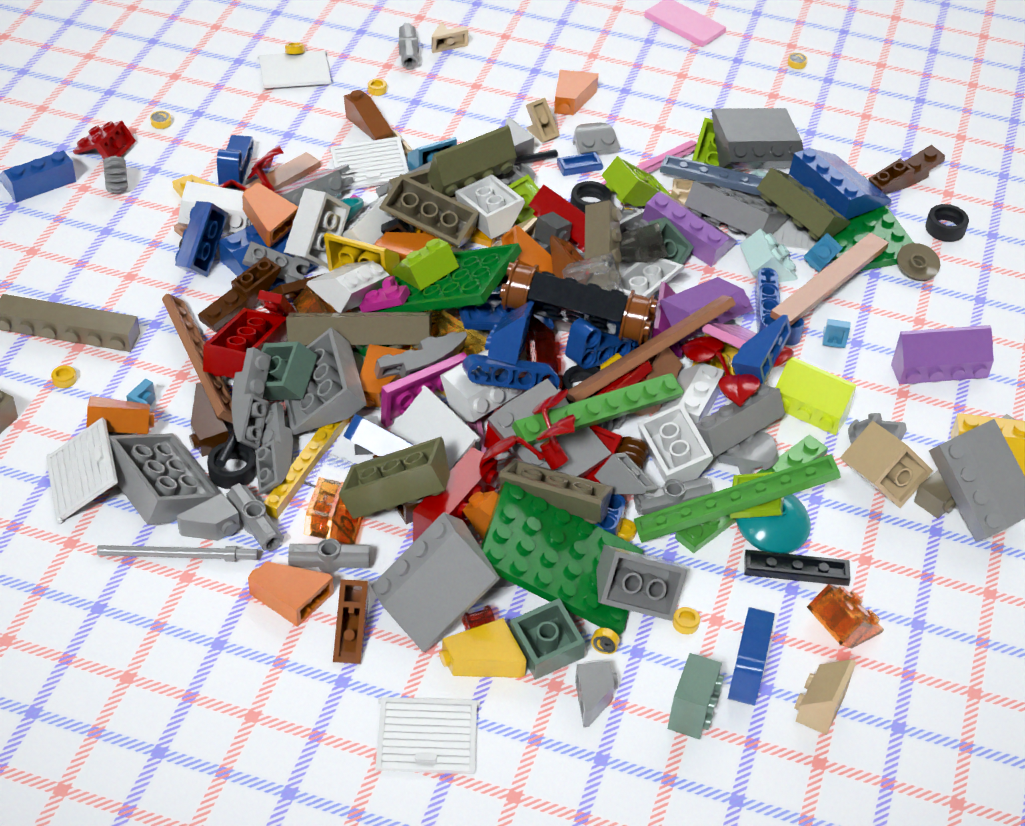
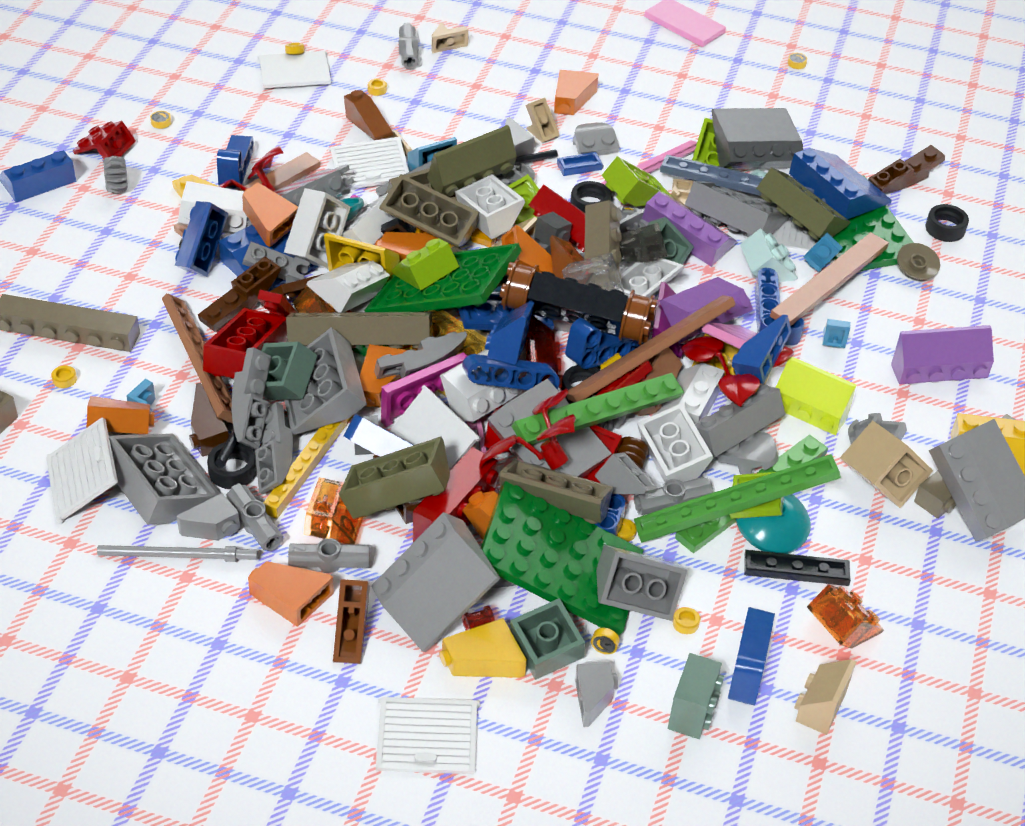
(329, 467): clear piece -> none
(386, 297): dark pink hinge -> none

